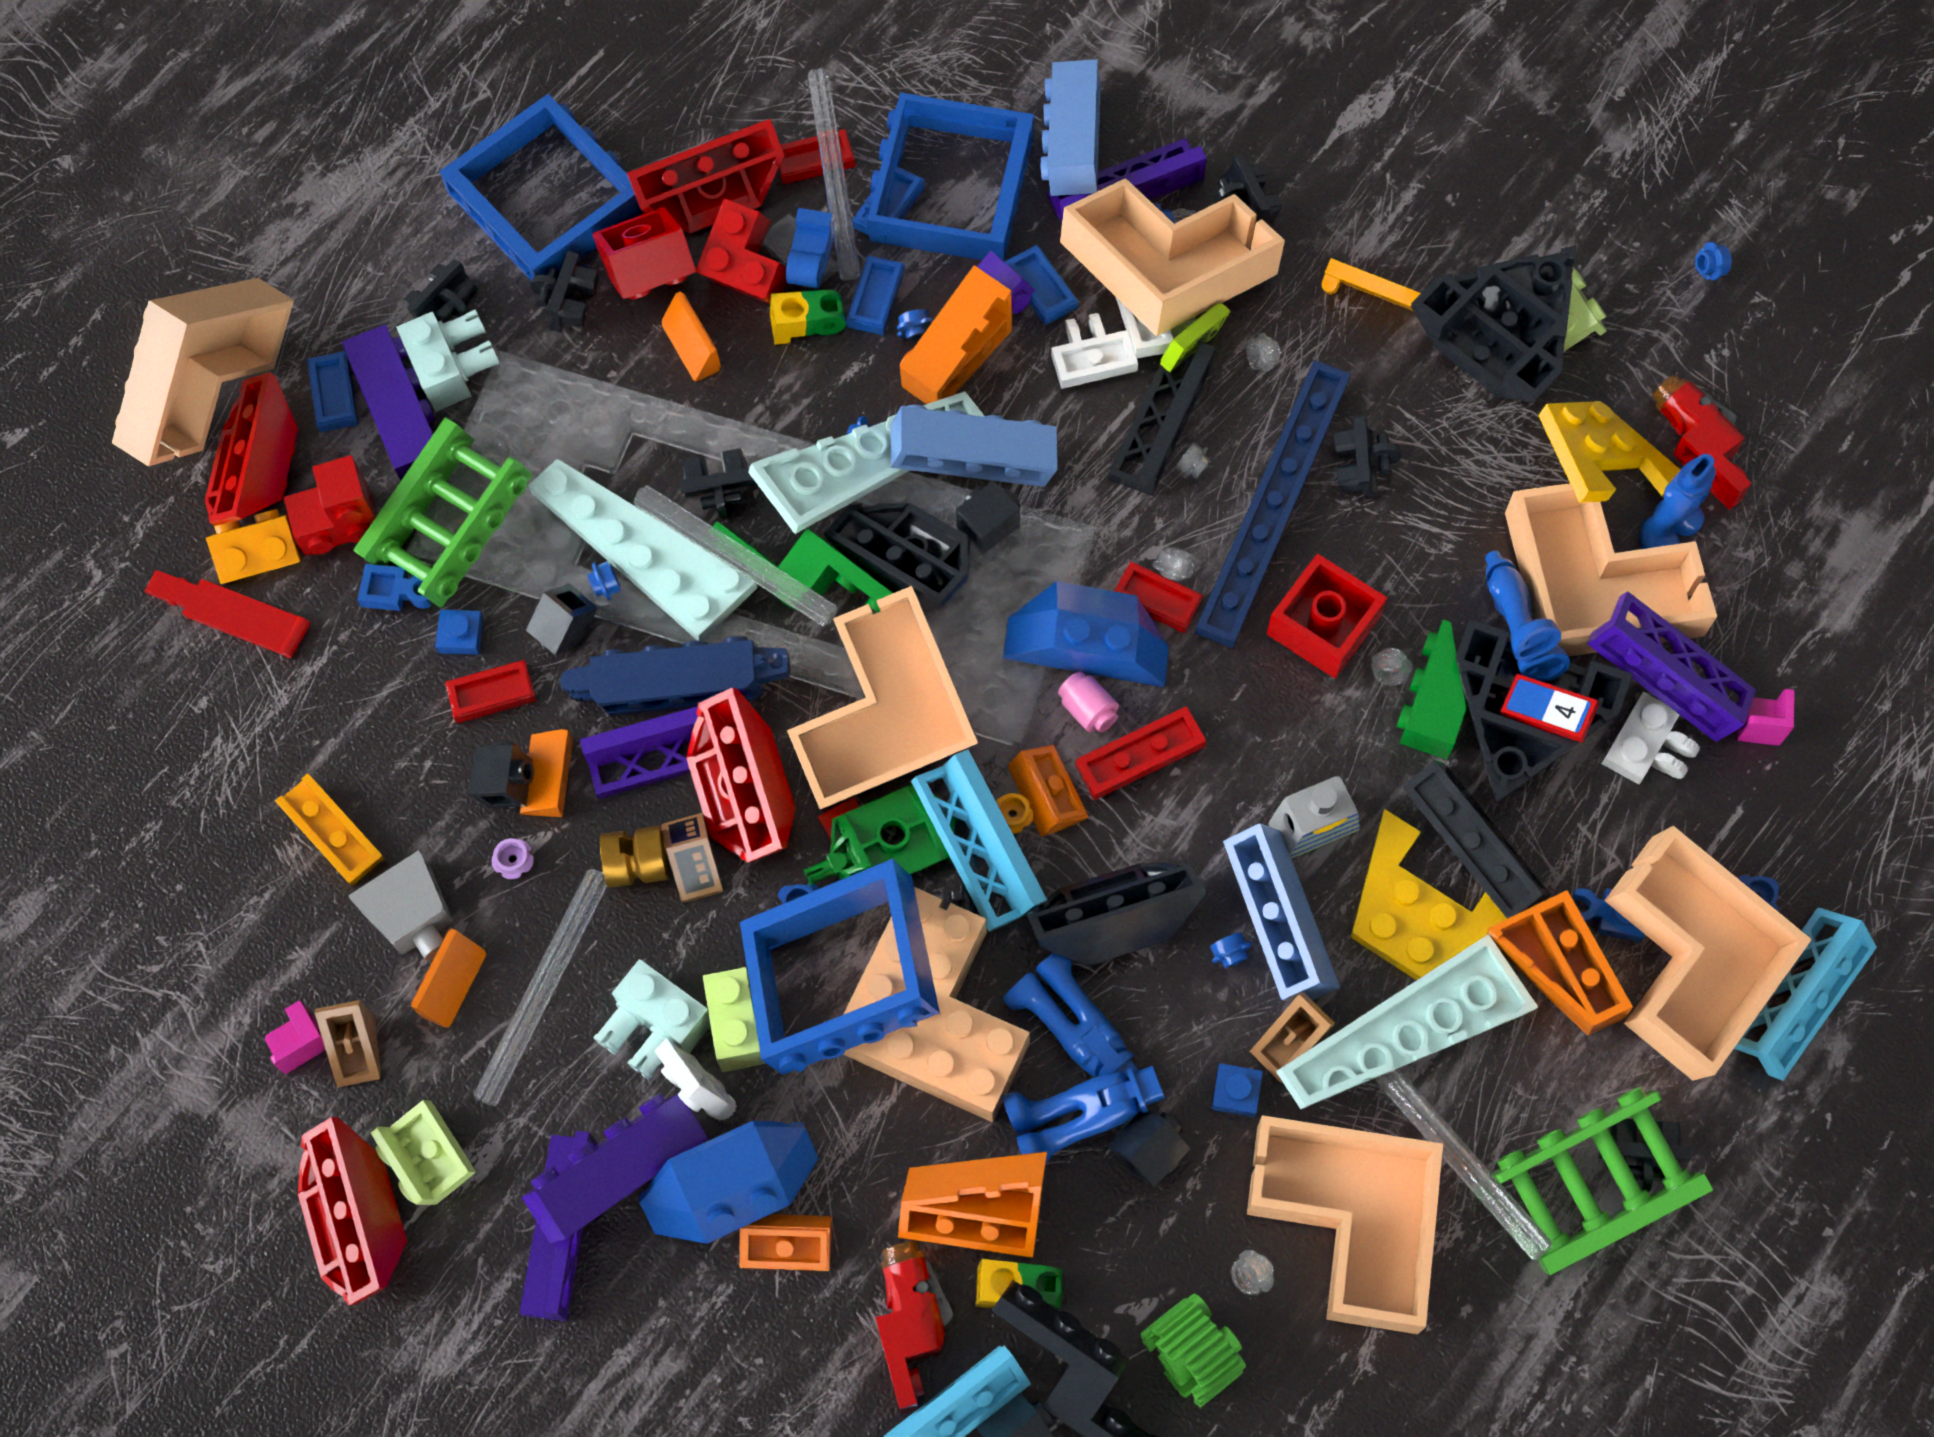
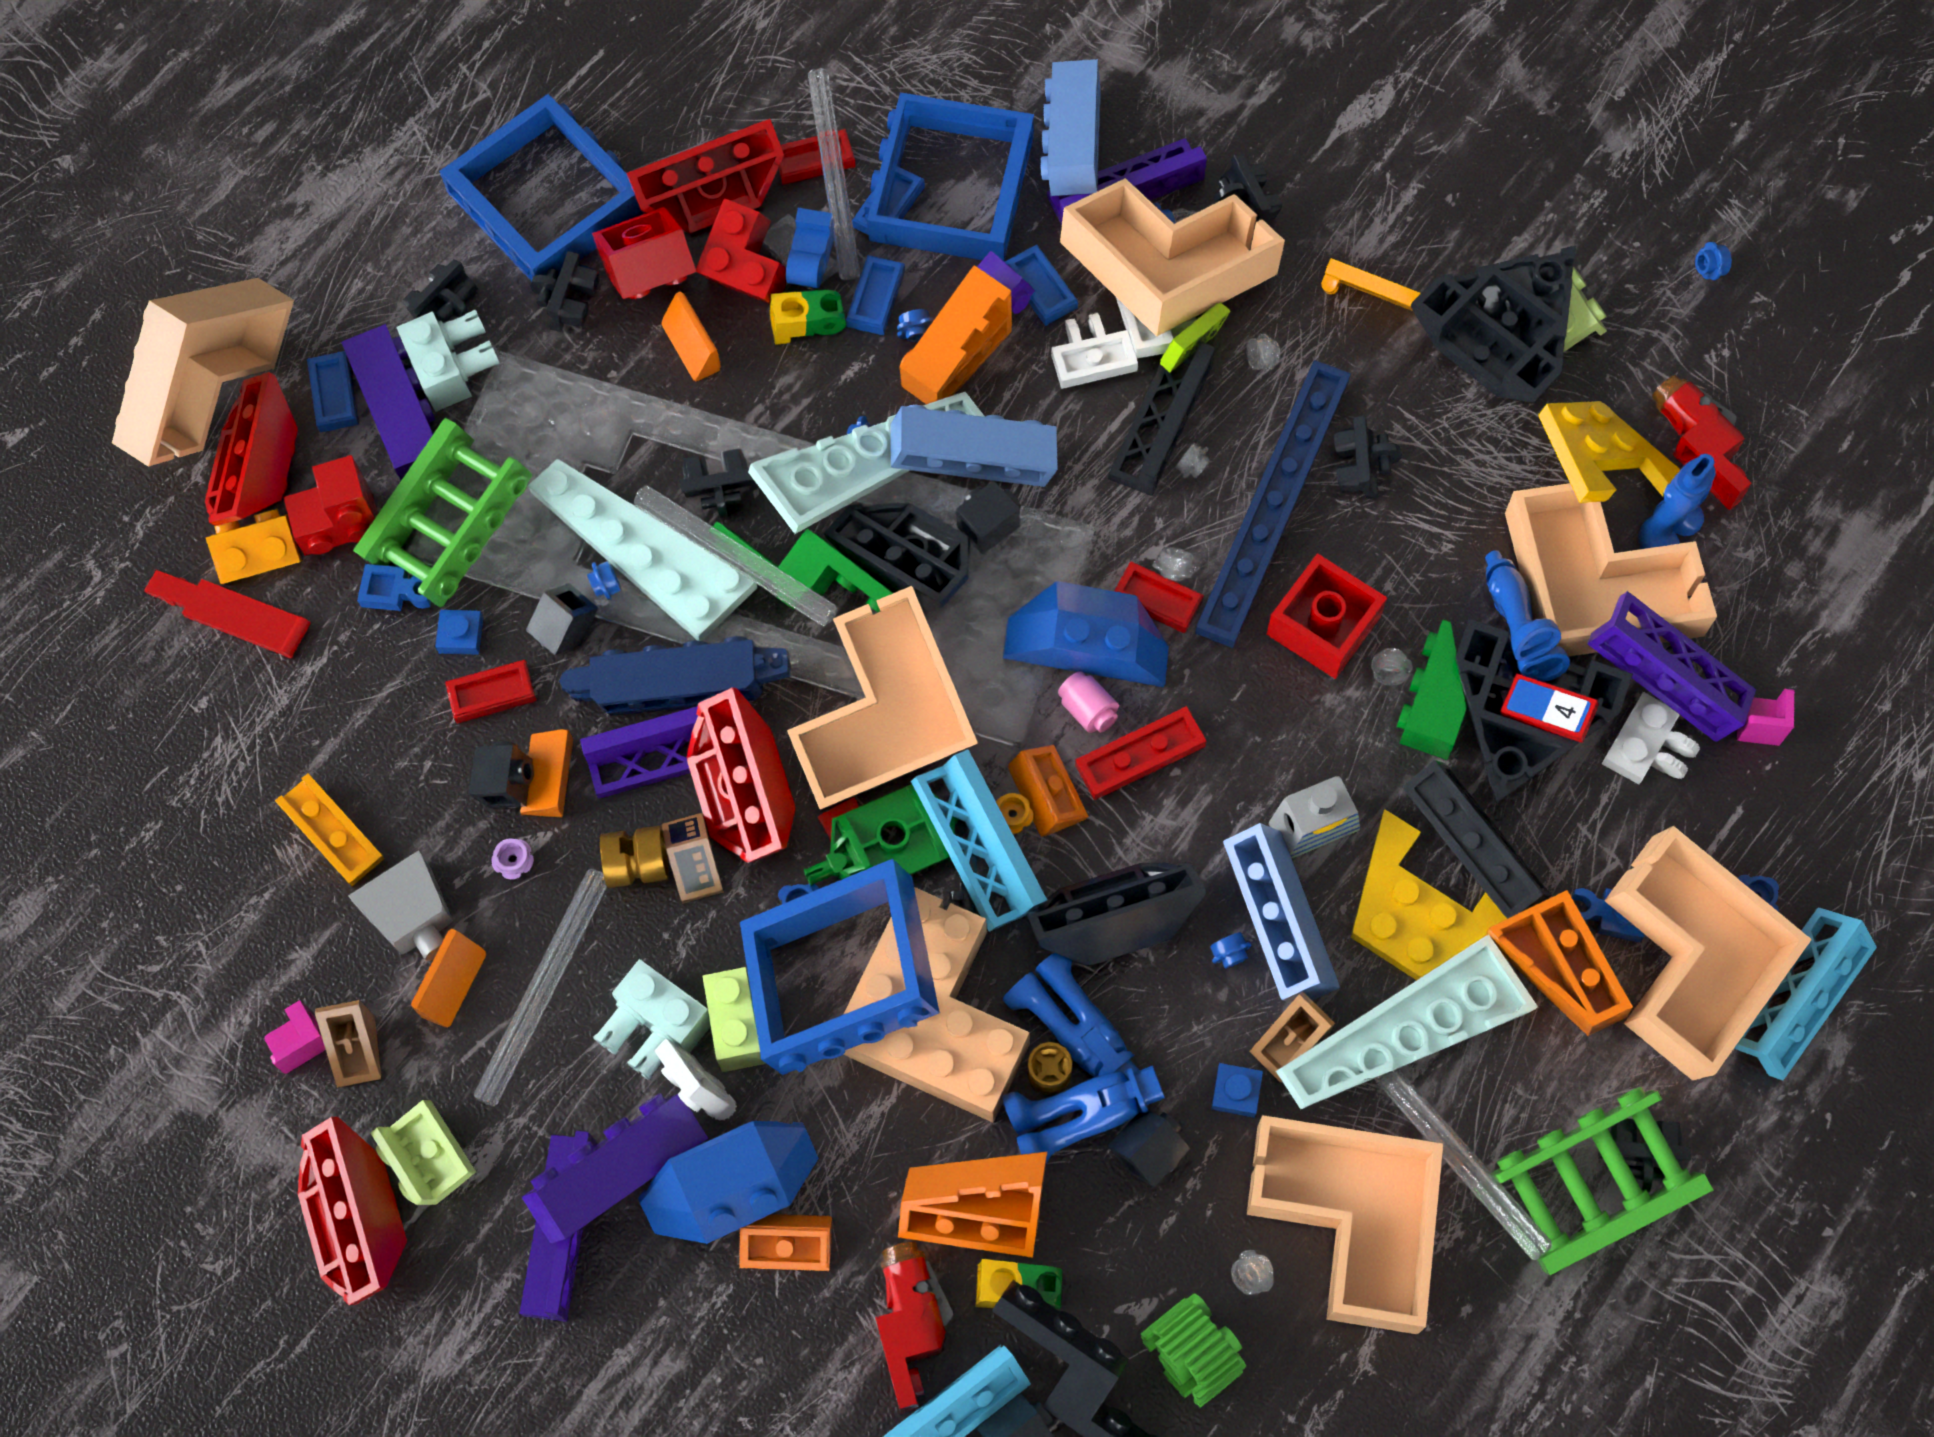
(1053, 1061): none -> pearl gold wheel

